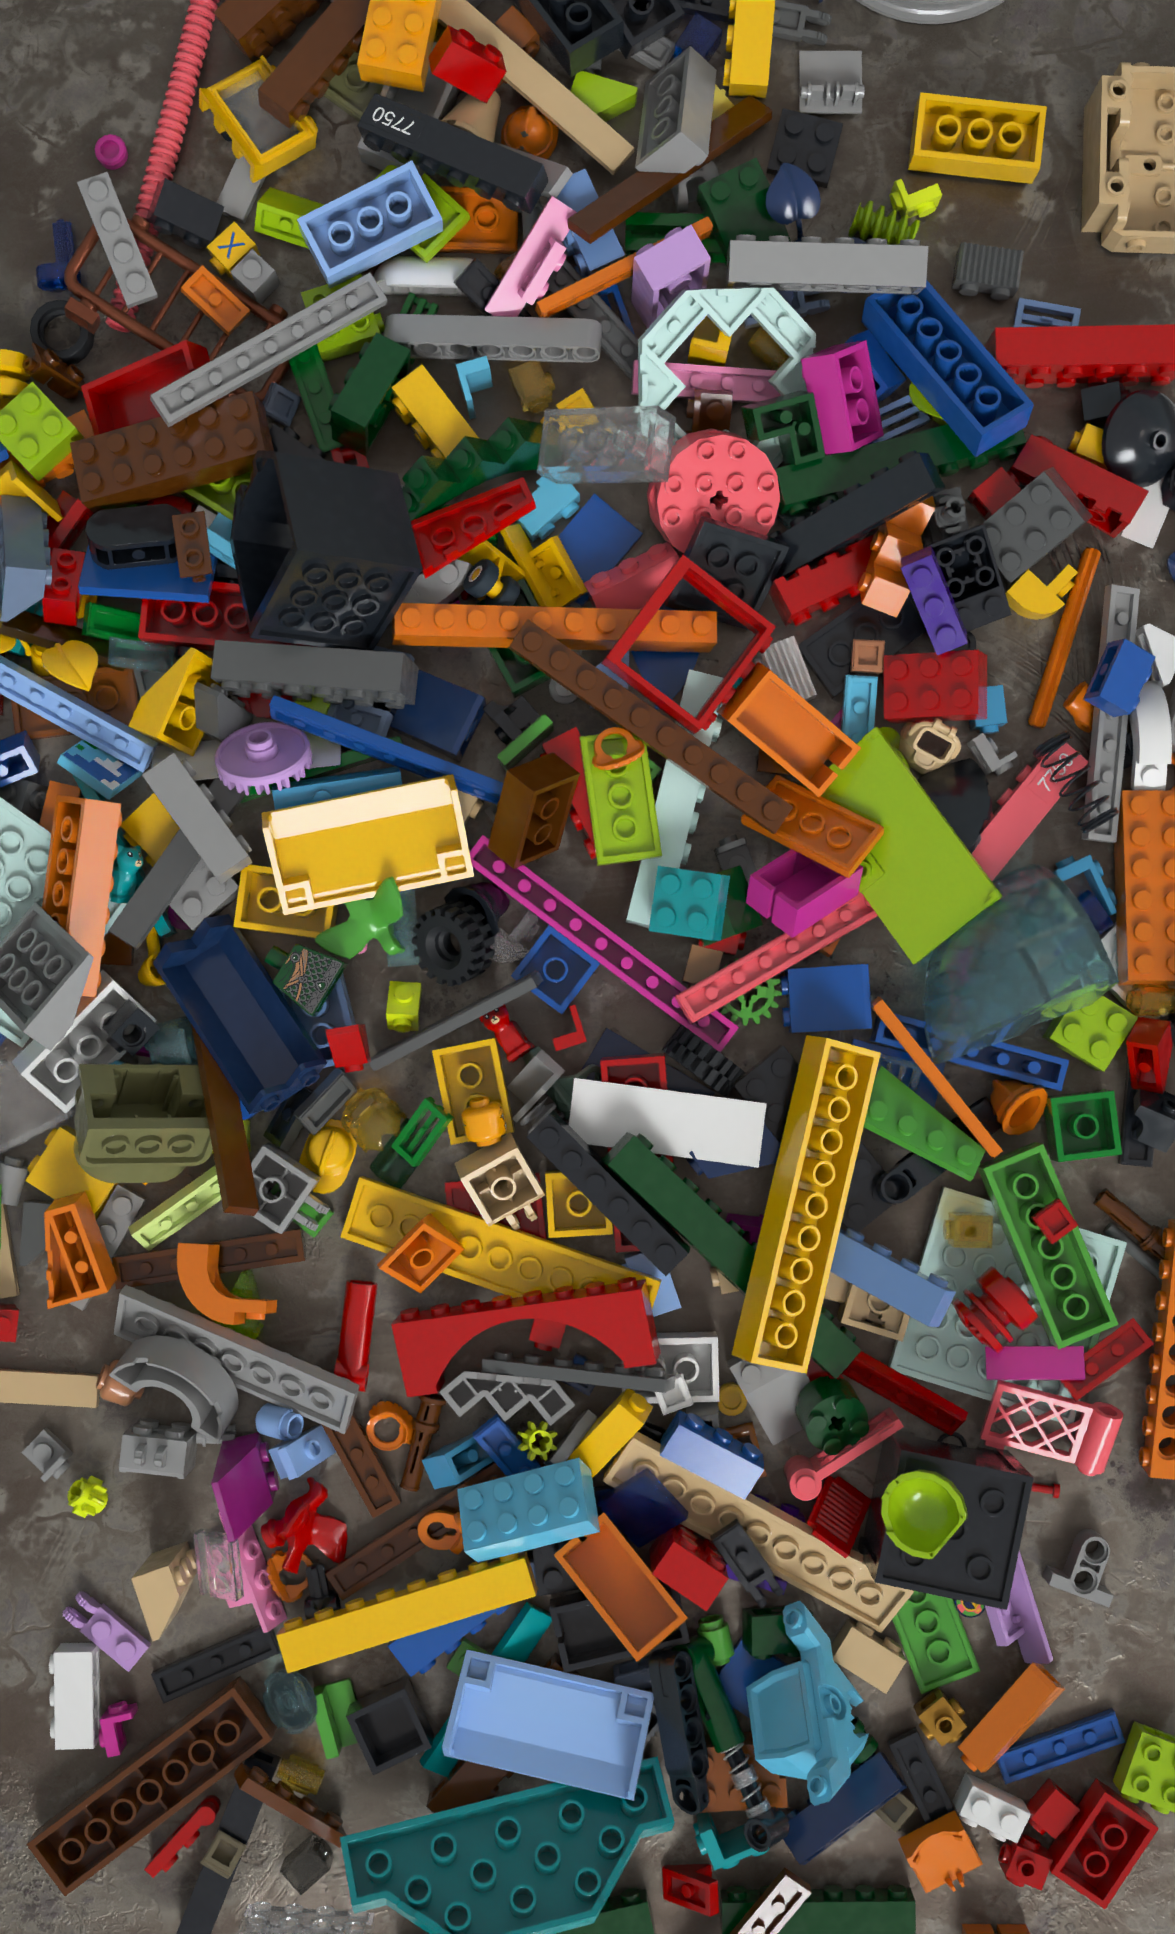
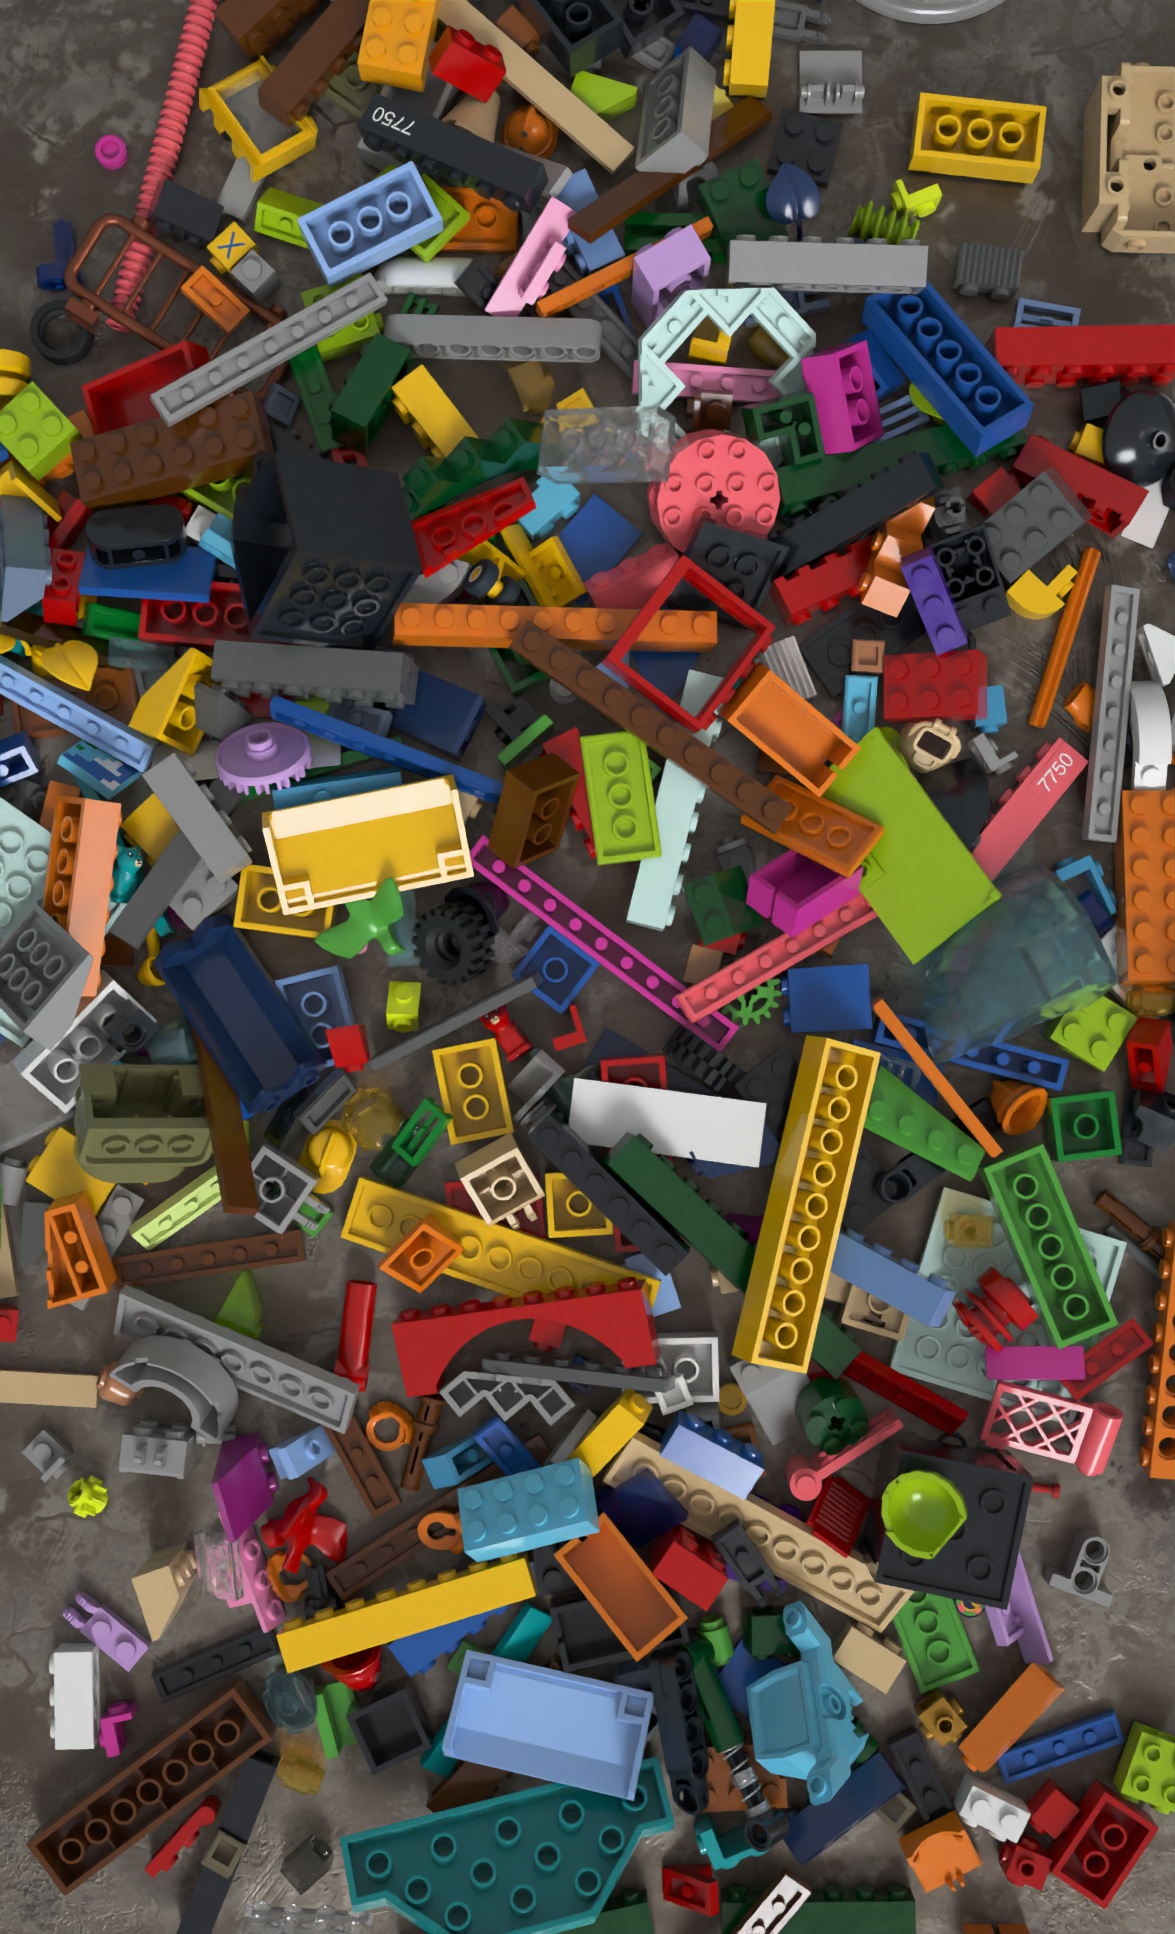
(47, 364): reddish brown hinge -> none
(117, 239): light grey plate -> none
(192, 545): reddish brown hinge -> none
(203, 1287): orange arch -> none
(279, 1422): light blue brick -> none
(283, 1800): reddish brown plate -> none
(305, 975): torso -> none
(357, 1670): none -> red piece
(473, 377): medium azure panel -> none
(484, 1121): light orange head -> none
(529, 1437): neon yellow gear -> none
(603, 761): orange piece -> none
(689, 903): teal brick -> none
(1050, 747): black piece -> none
(1054, 1221): red tile -> none
(1119, 678): blue brick -> none

